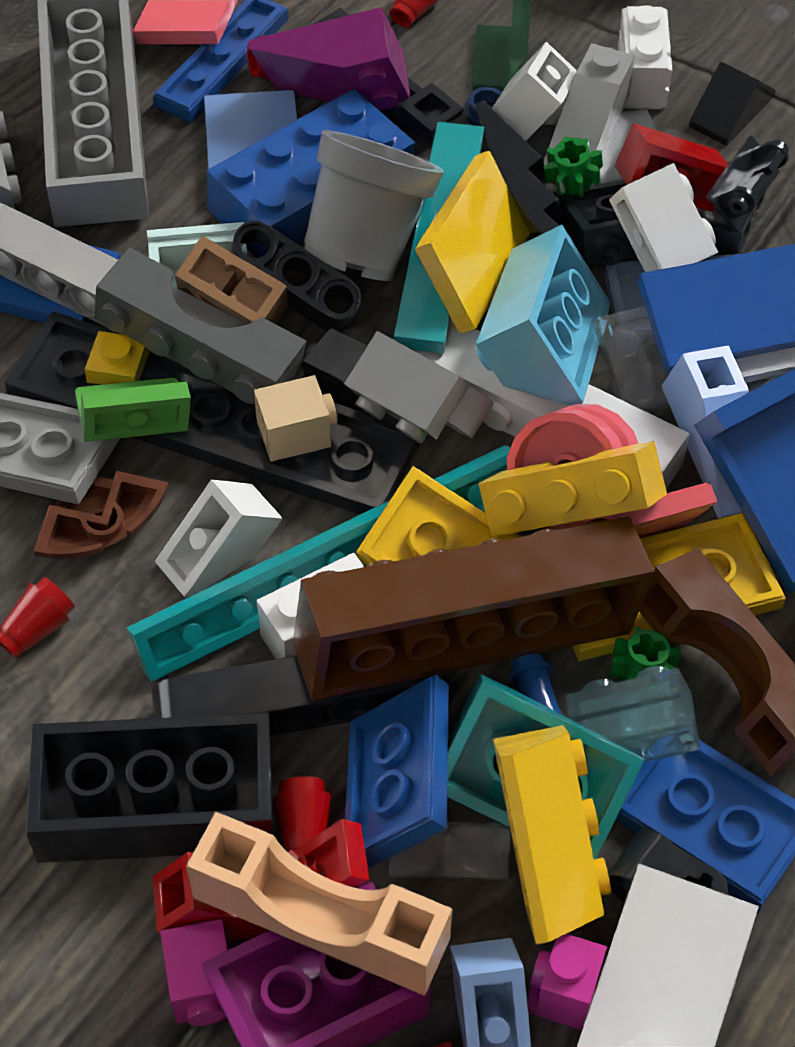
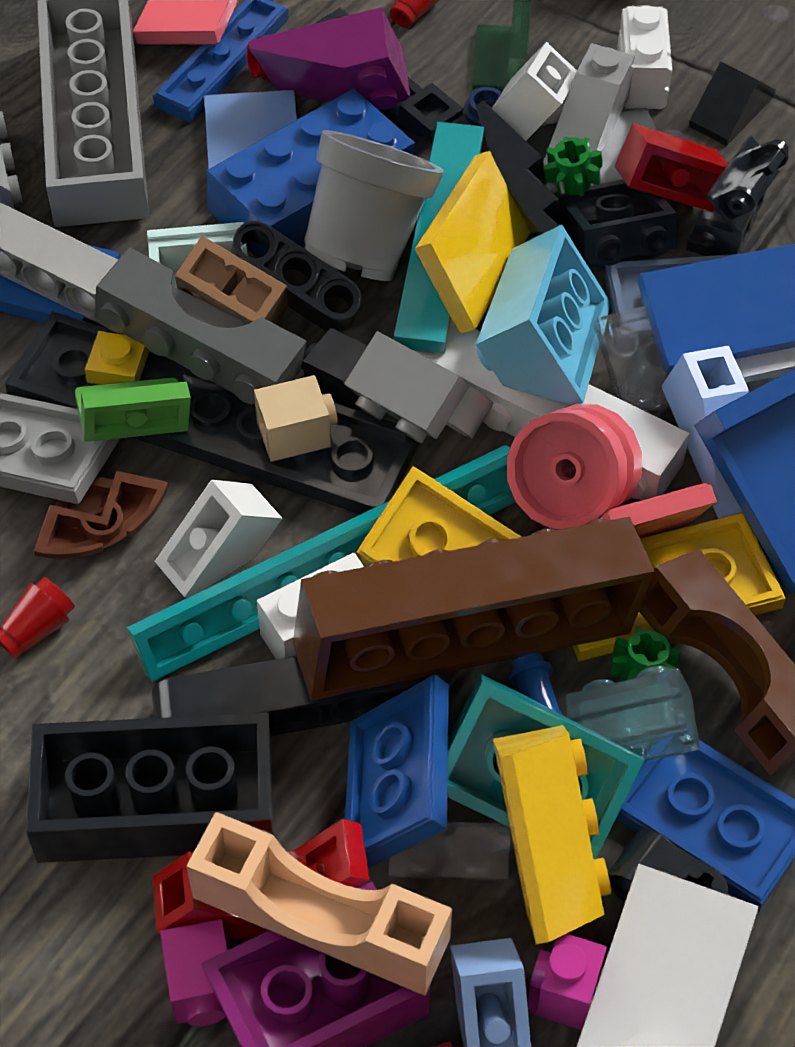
(301, 809): red cone -> none
(574, 491): yellow arch -> none
(664, 221): white brick -> none

